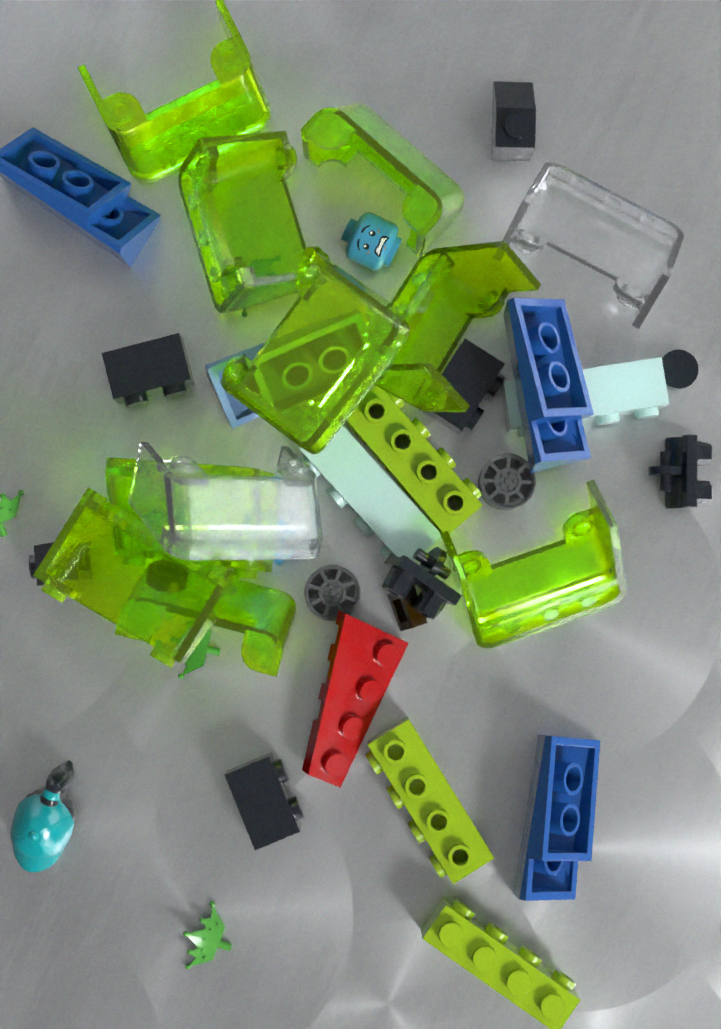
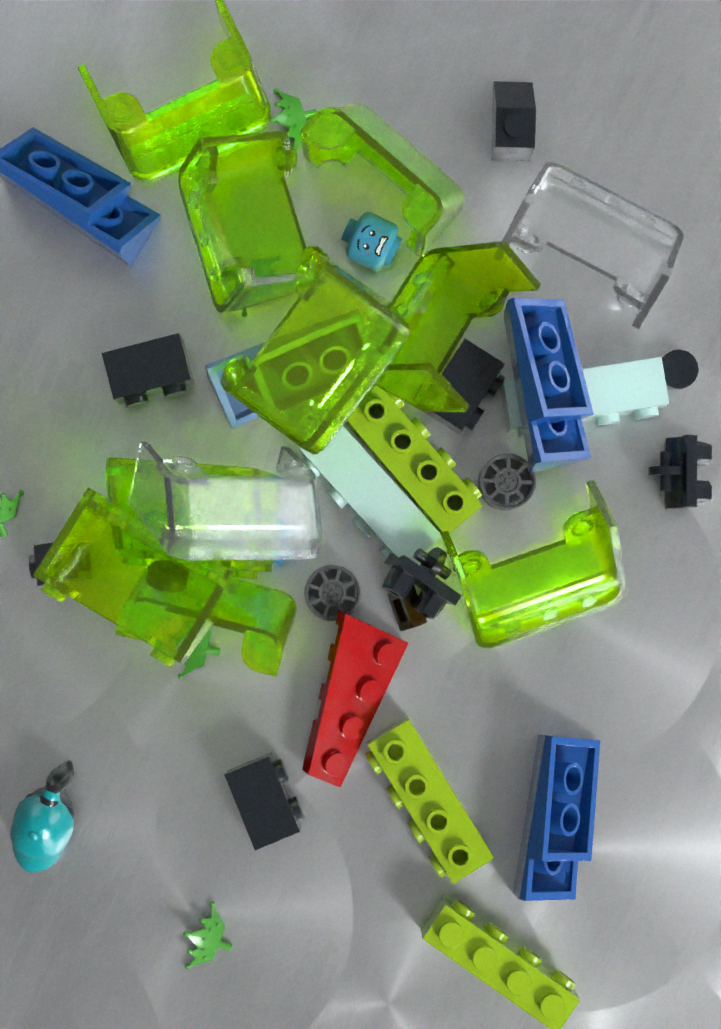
(291, 116): none -> bright green piece

